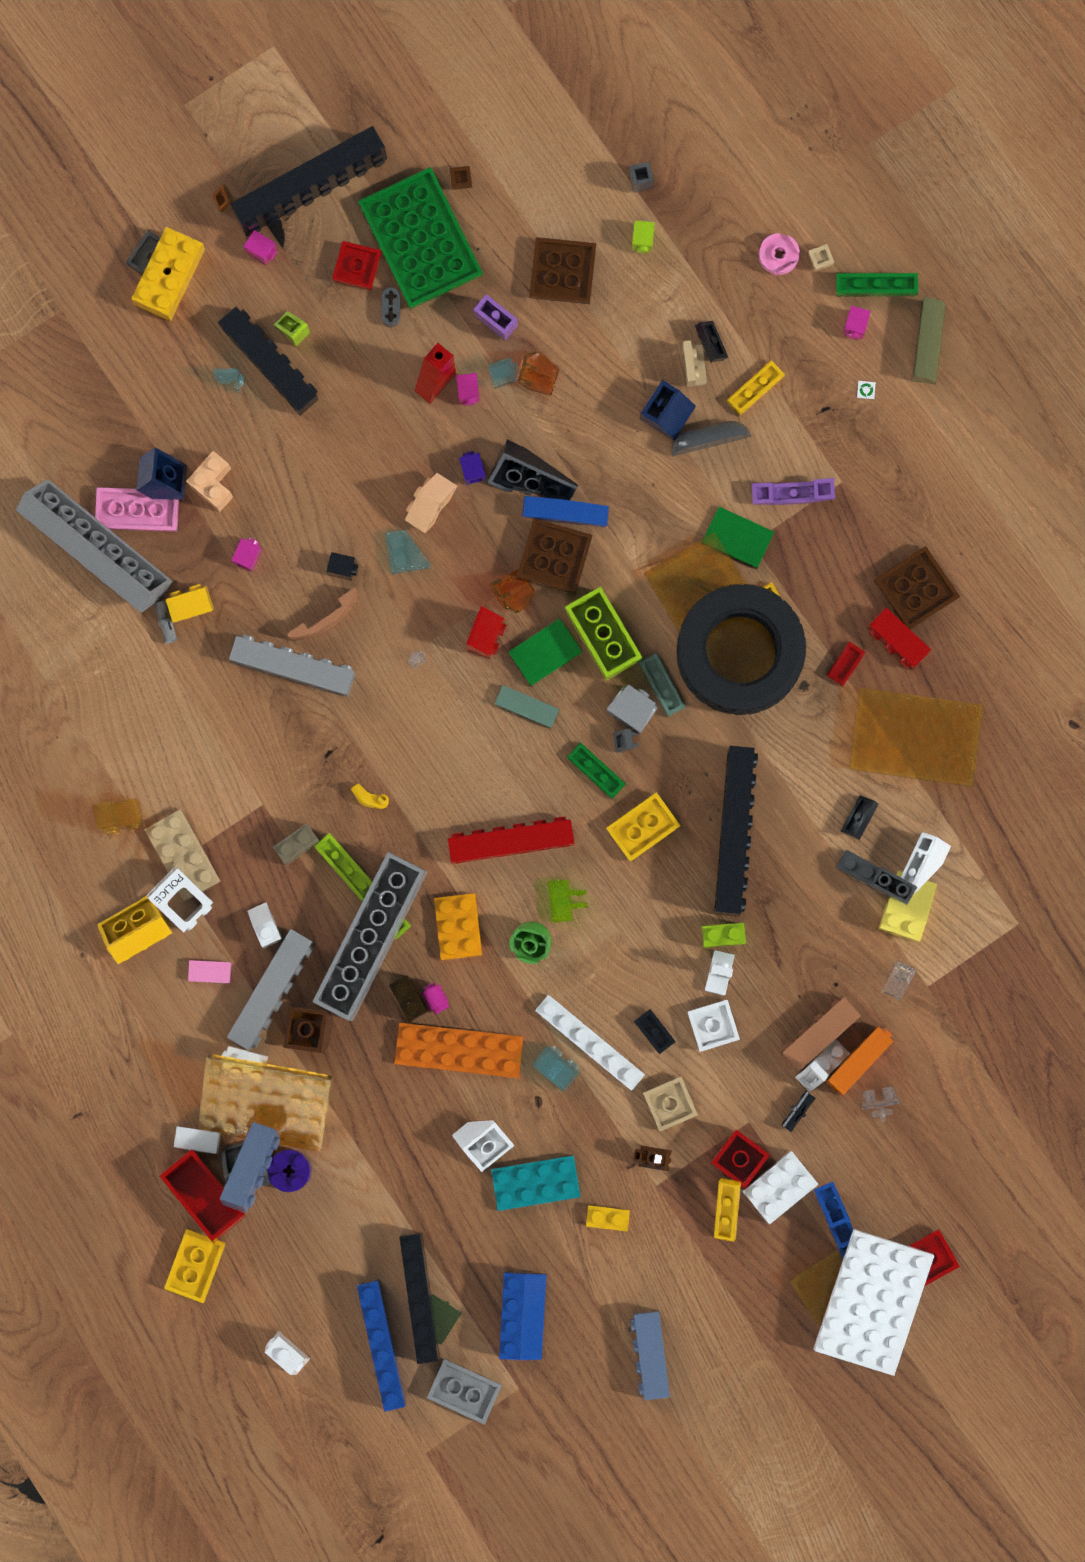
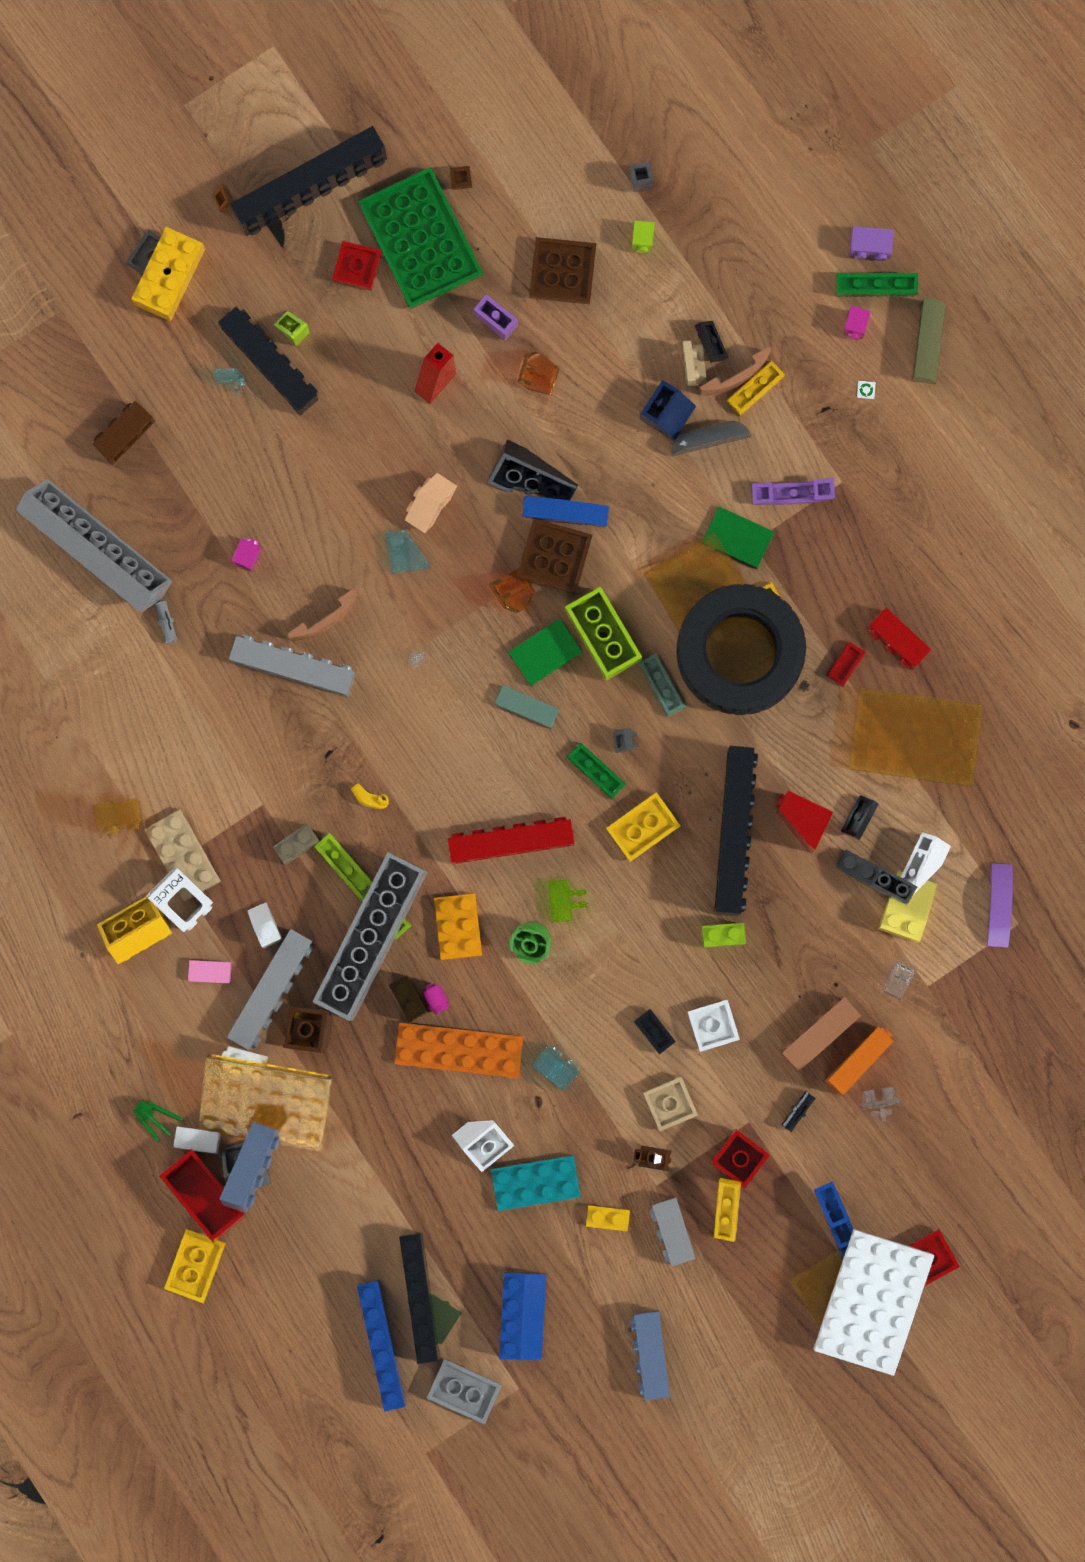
(123, 432): none -> reddish brown brick
(135, 511): bright pink plate -> none
(145, 1111): none -> green plant
(161, 476): dark blue slope -> none
(189, 603): yellow brick -> none
(207, 478): light nougat brick -> none
(260, 247): dark pink brick -> none
(280, 1178): dark purple brick -> none
(286, 1354): white torso -> none
(342, 566): black brick -> none
(386, 307): dark grey beam -> none
(468, 389): dark pink brick -> none
(472, 468): dark purple brick -> none
(486, 633): red slope -> none
(503, 372): clear light blue brick -> none
(589, 1042): white plate -> none
(632, 708): light grey torso -> none
(672, 1232): none -> light grey brick
(715, 387): none -> nougat slope
(719, 972): white bracket -> none
(779, 1187): white brick -> none
(781, 243): bright pink plate -> none
(803, 818): none -> red slope
(821, 257): tan plate -> none
(822, 1066): white bracket -> none
(871, 243): none -> medium lavender brick
(917, 588): reddish brown plate -> none
(1000, 905): none -> medium lavender slope

